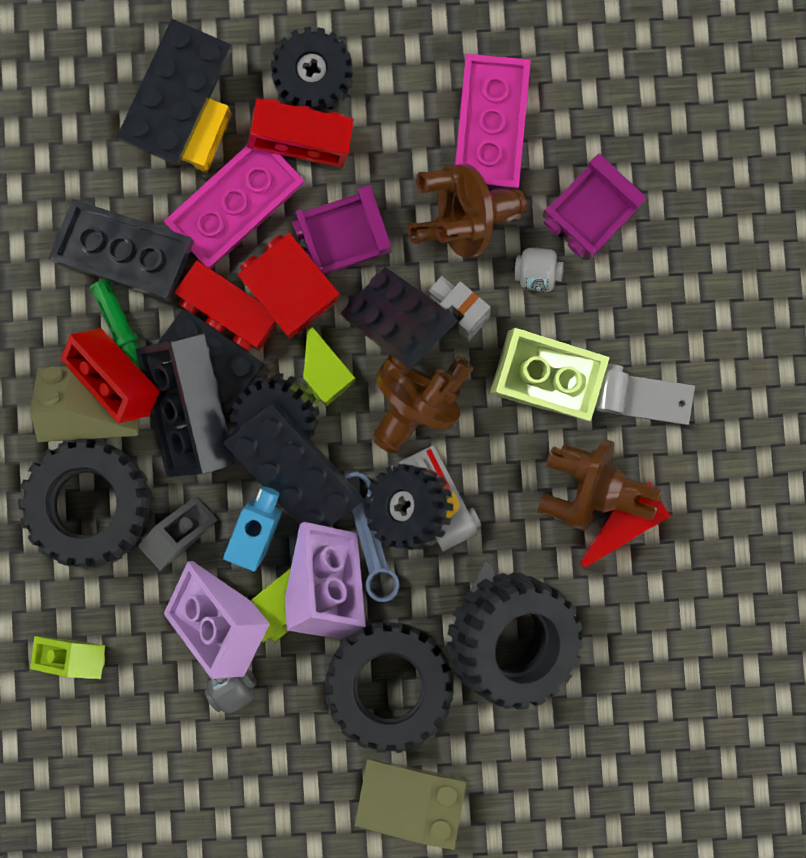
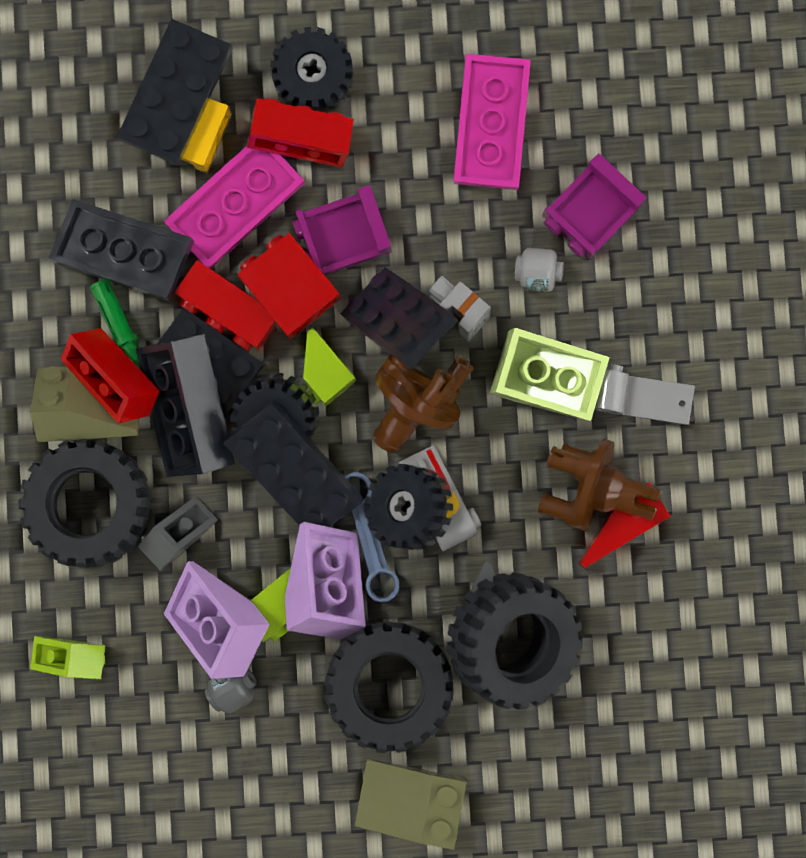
(252, 539): dark azure torso -> none
(465, 209): reddish brown piece -> none

